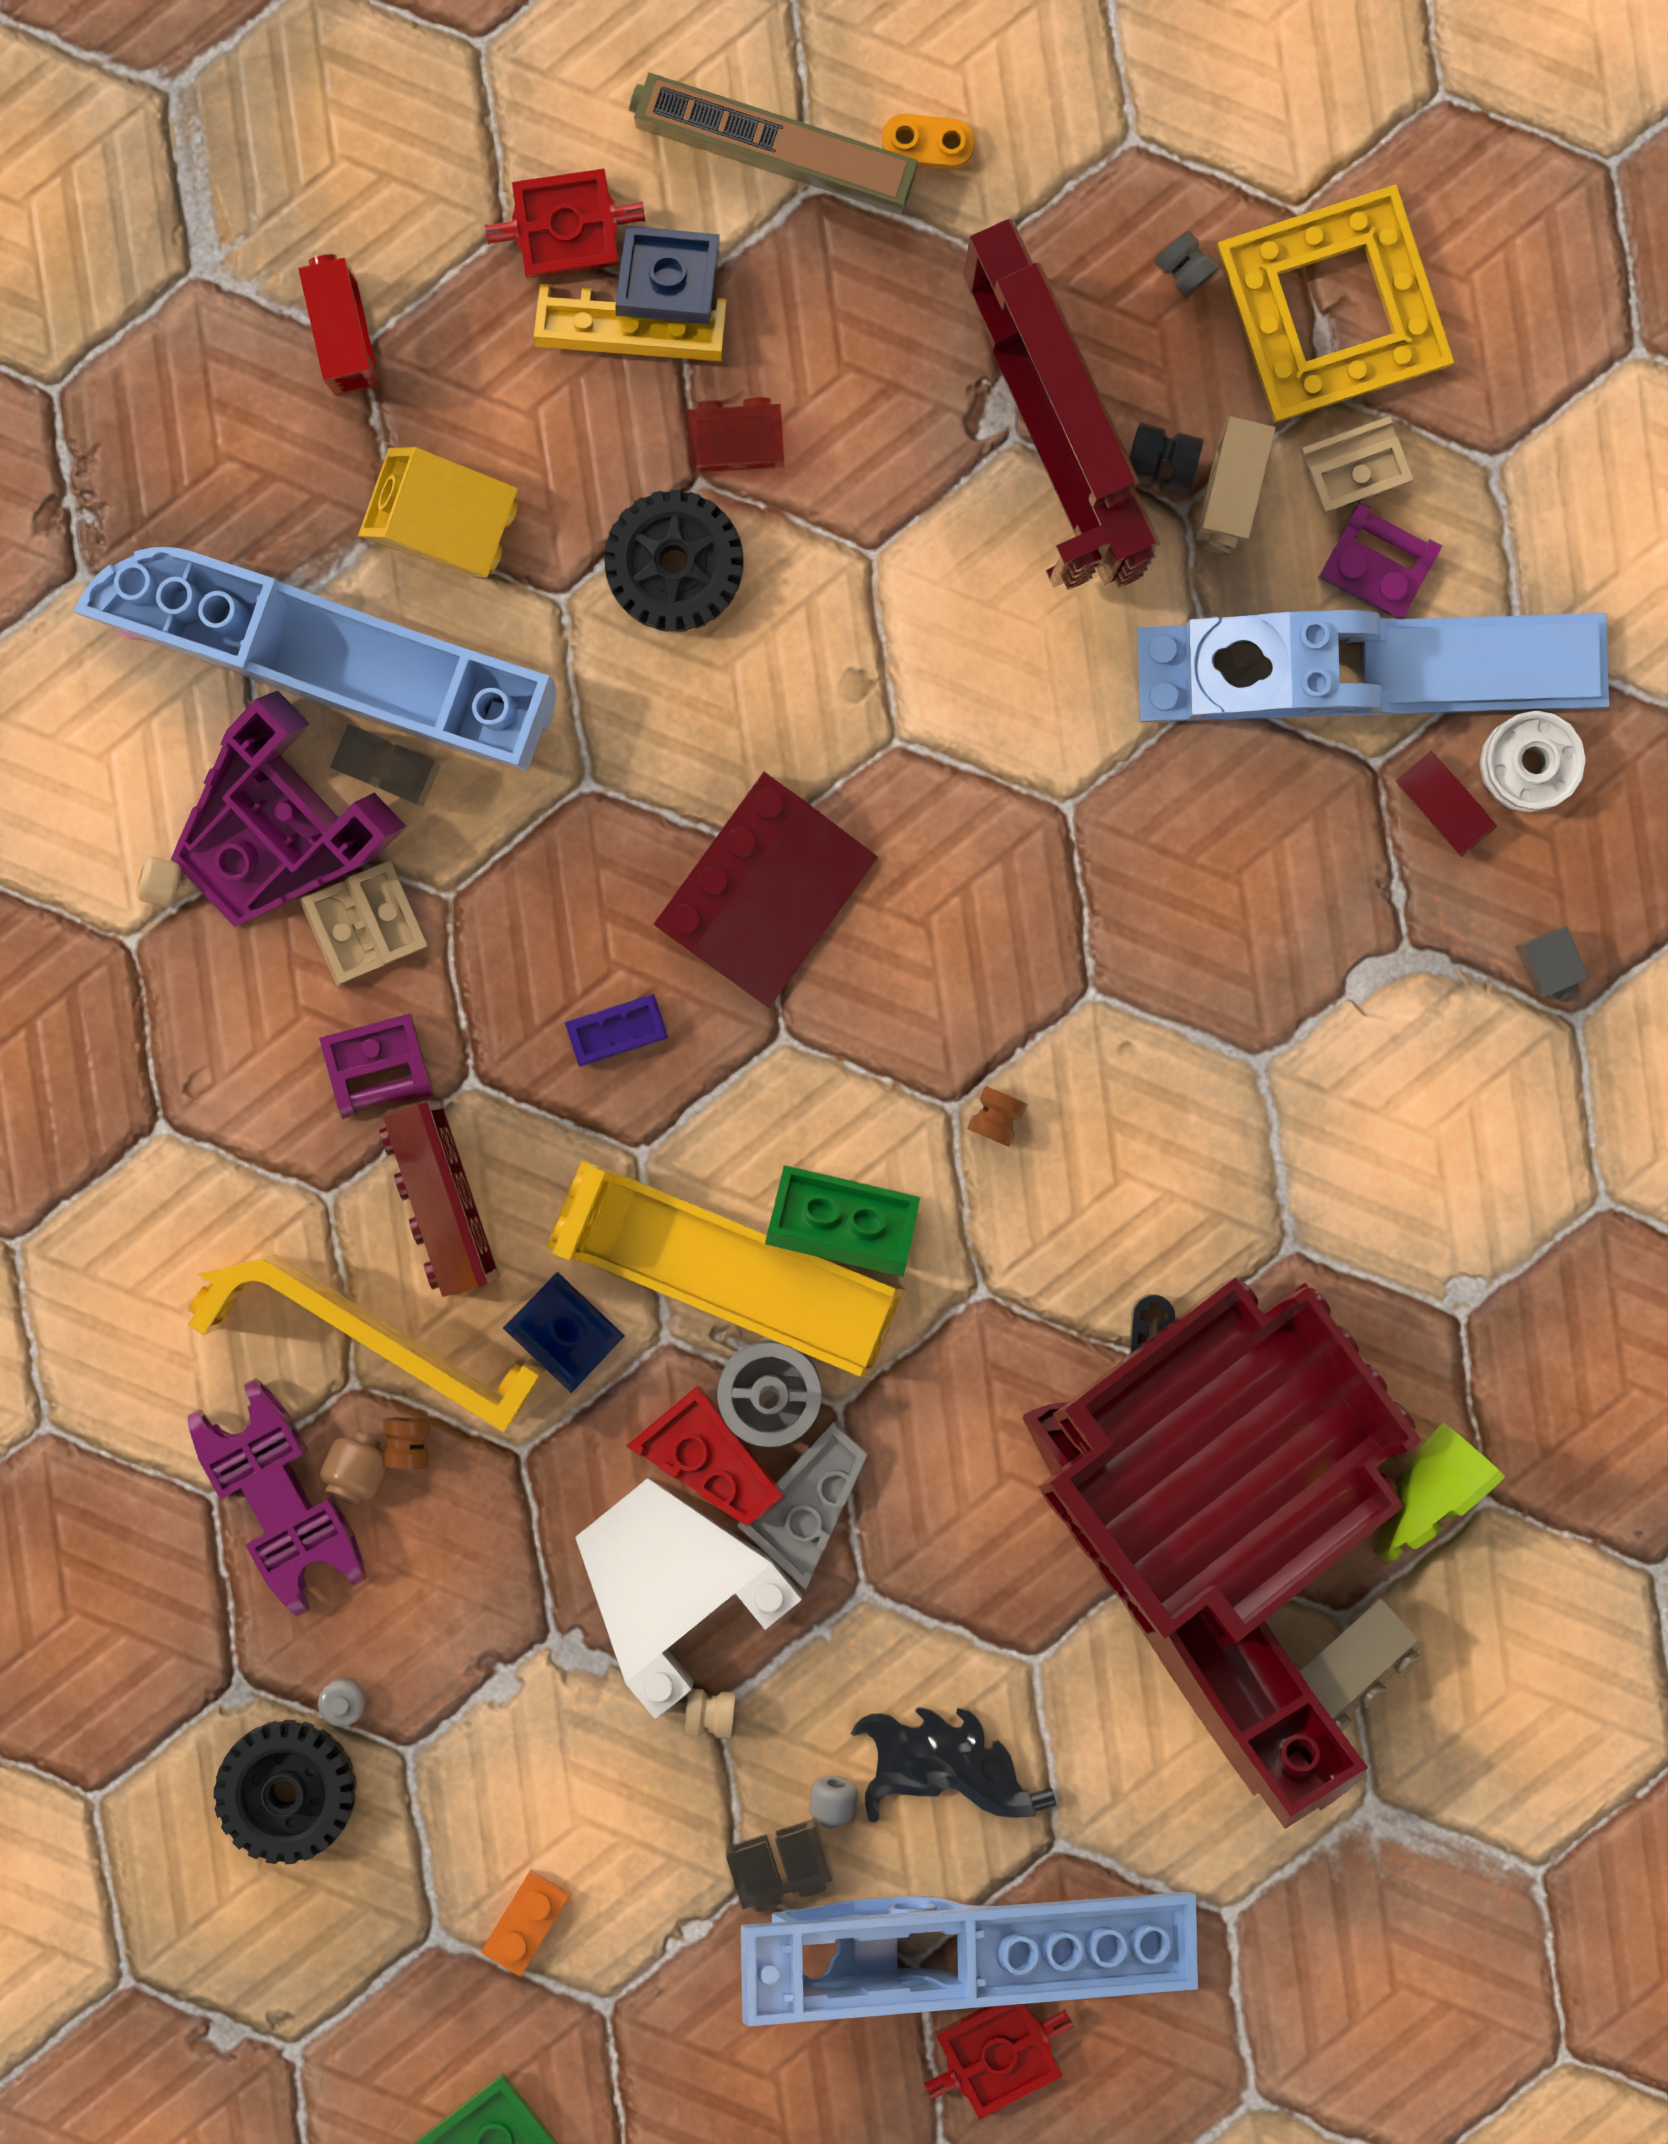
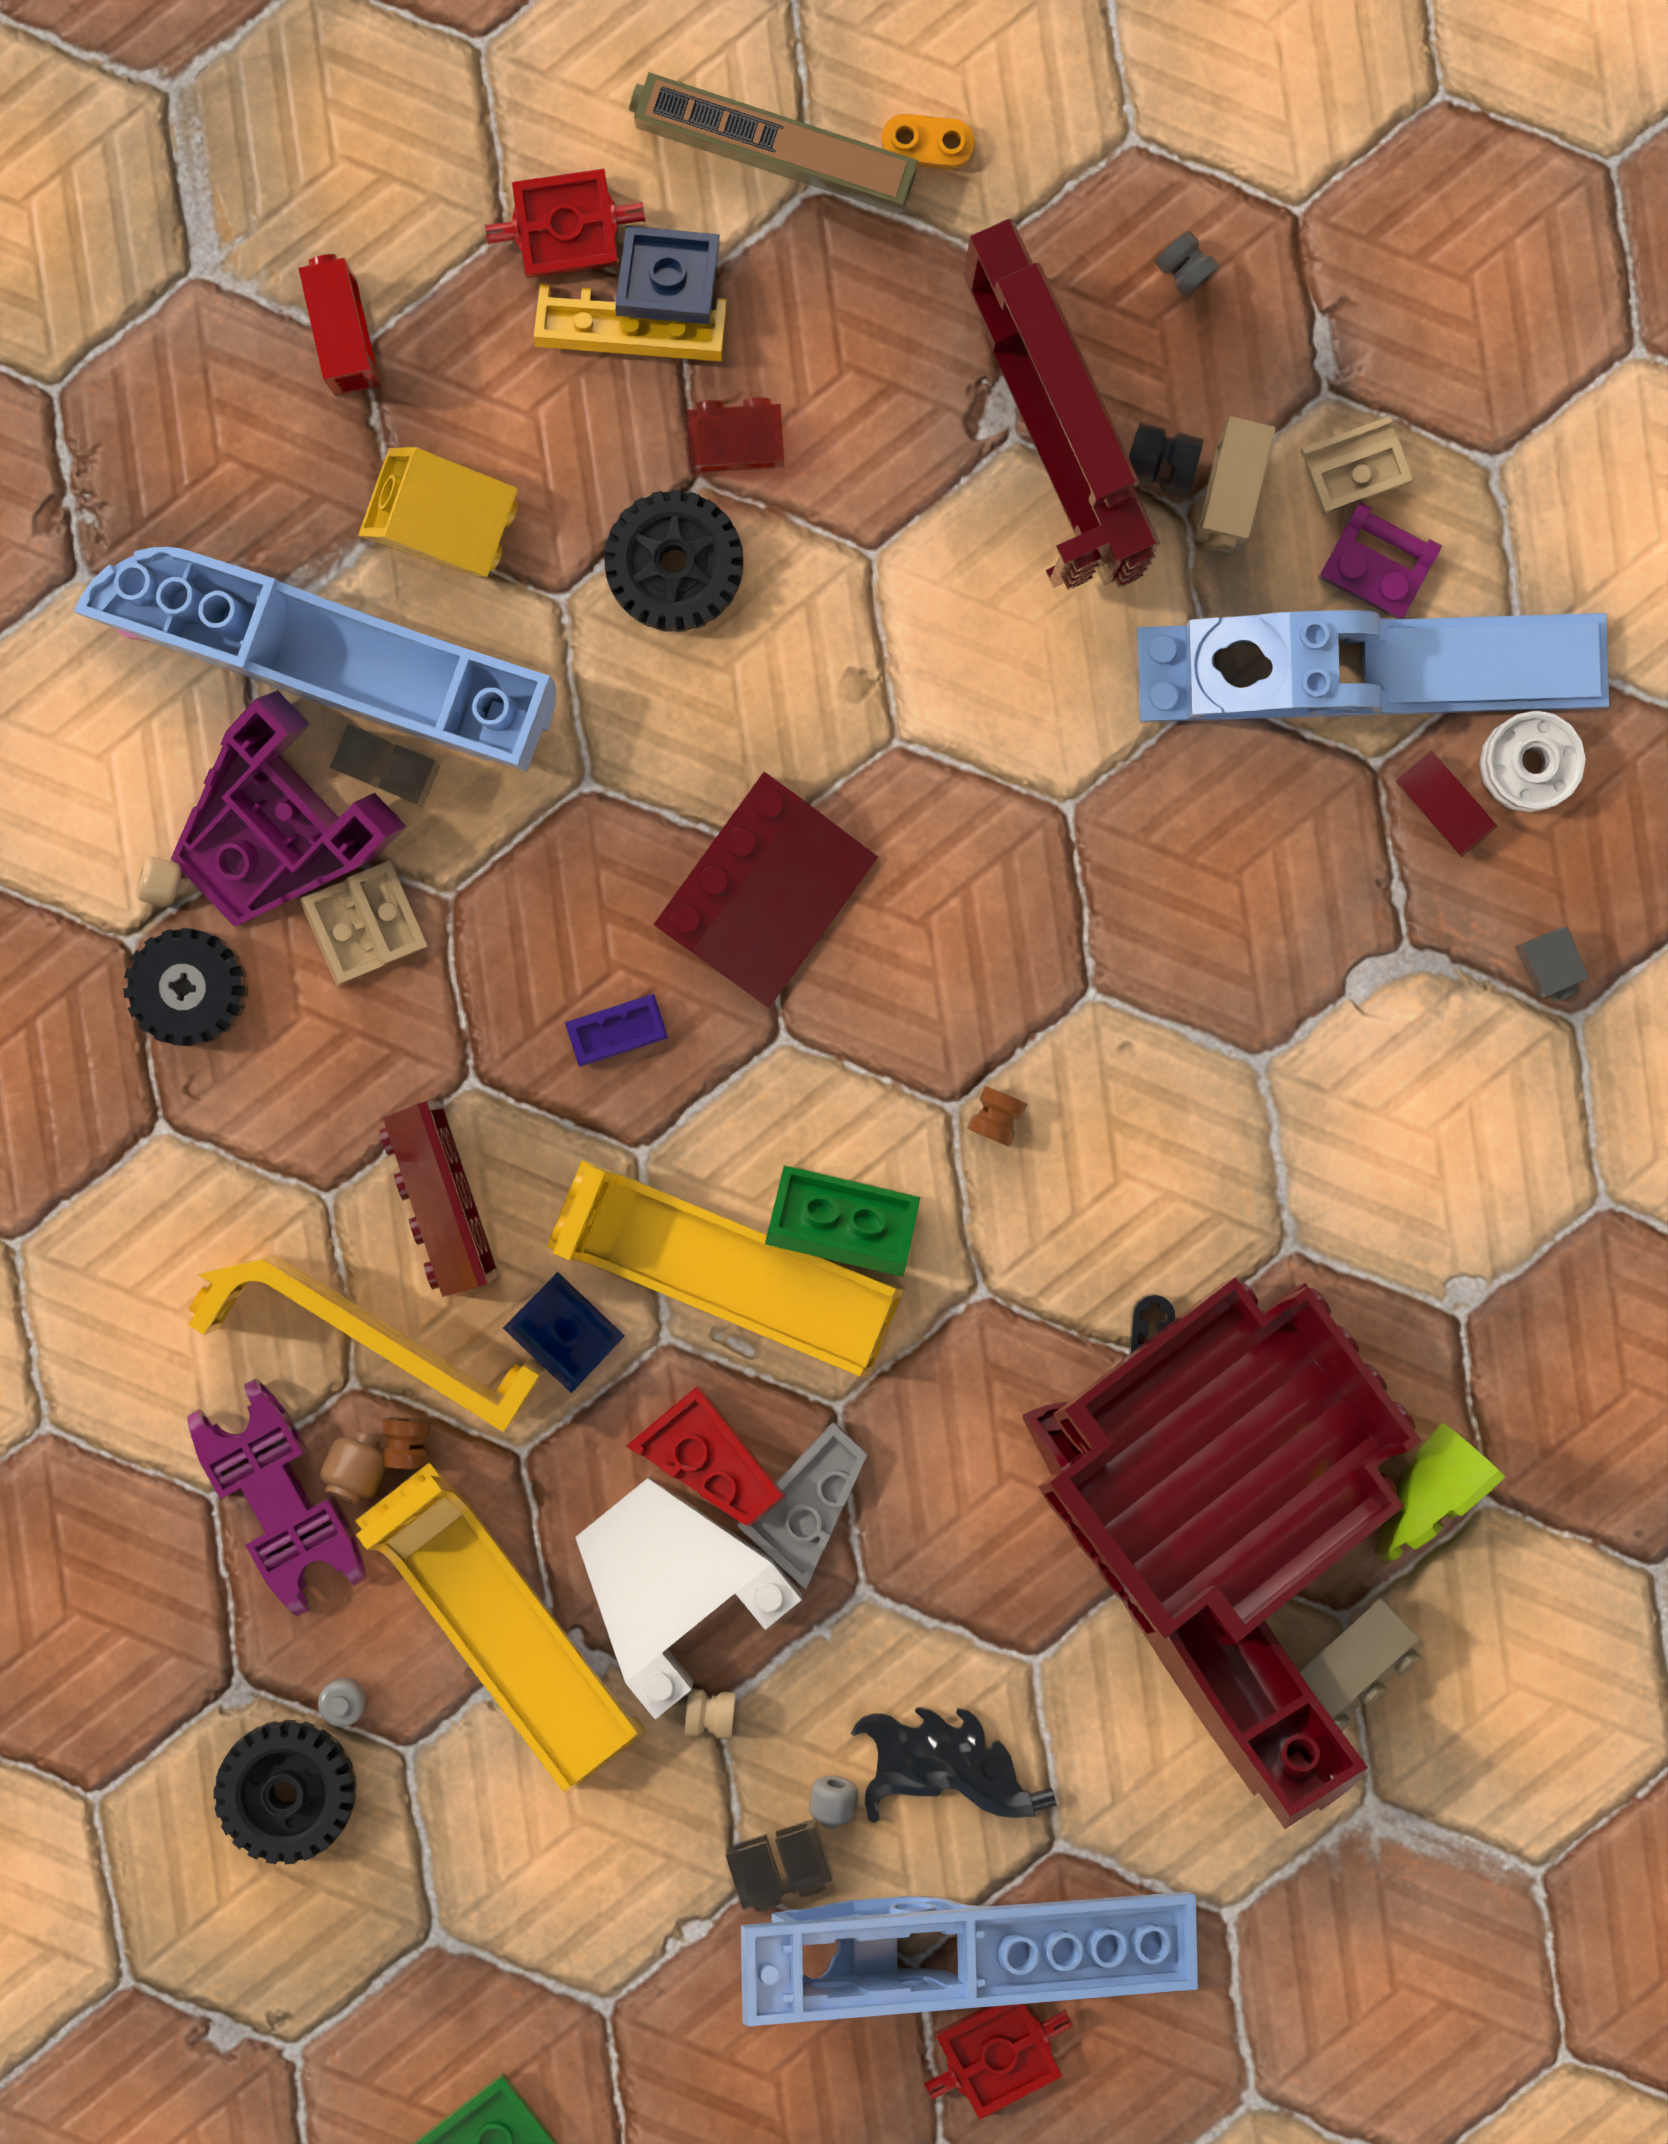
(209, 992): none -> black wheel
(373, 1050): magenta plate -> none
(499, 1627): none -> yellow panel
(525, 1923): orange plate -> none
(769, 1393): light grey wheel -> none
(1252, 273): yellow plate -> none

